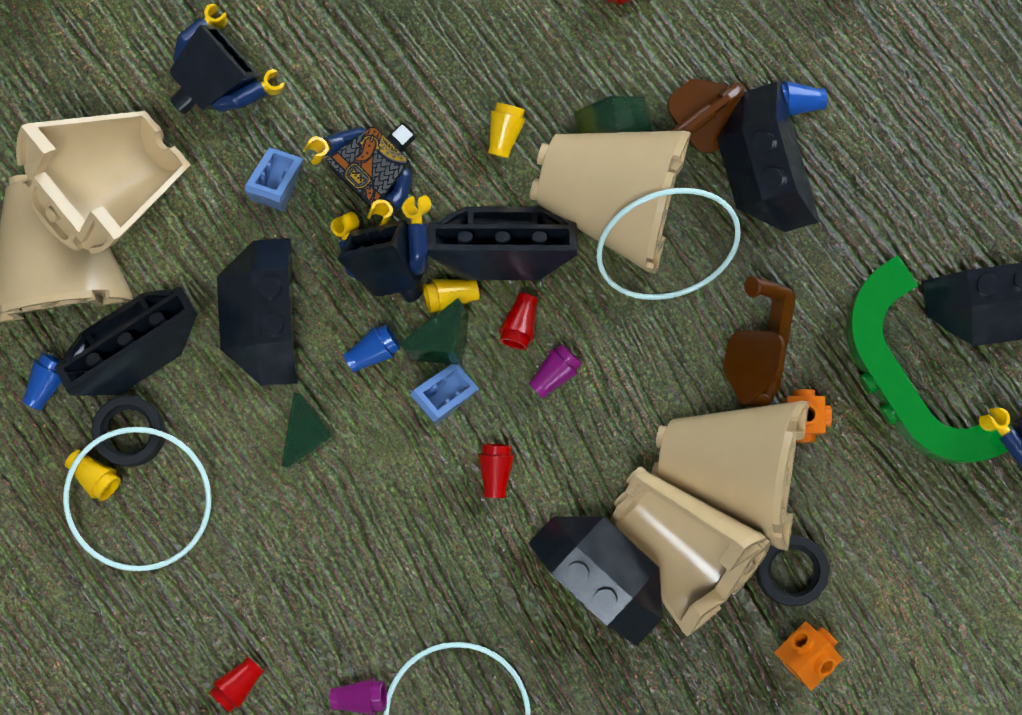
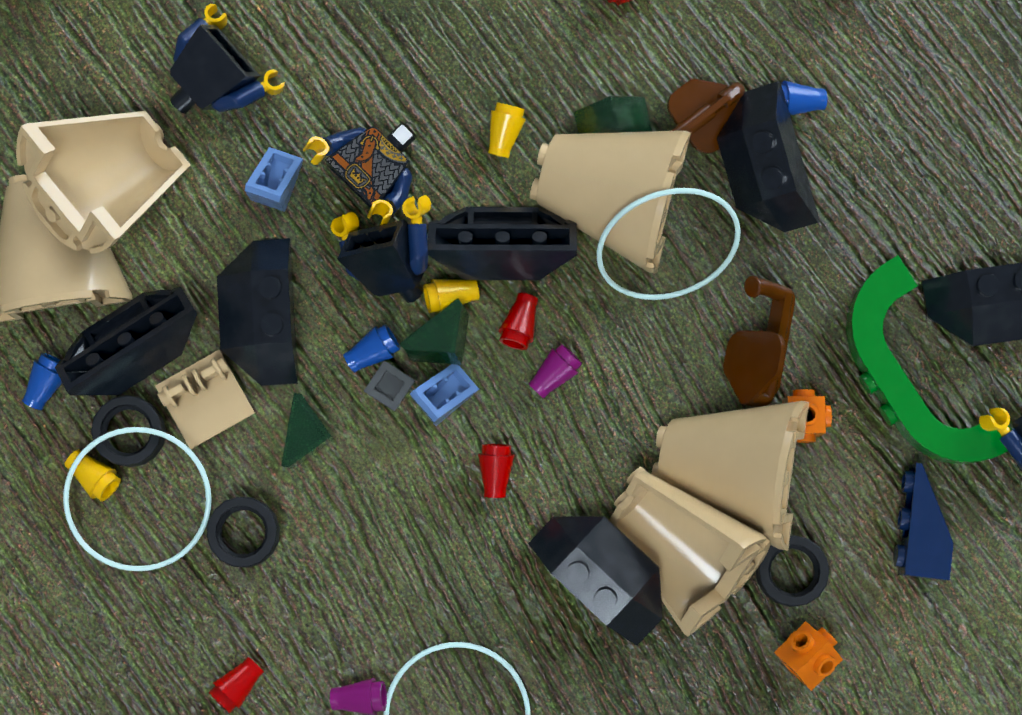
(204, 399): none -> tan hinge
(216, 542): none -> black tyre
(389, 386): none -> dark grey plate
(925, 539): none -> dark blue slope

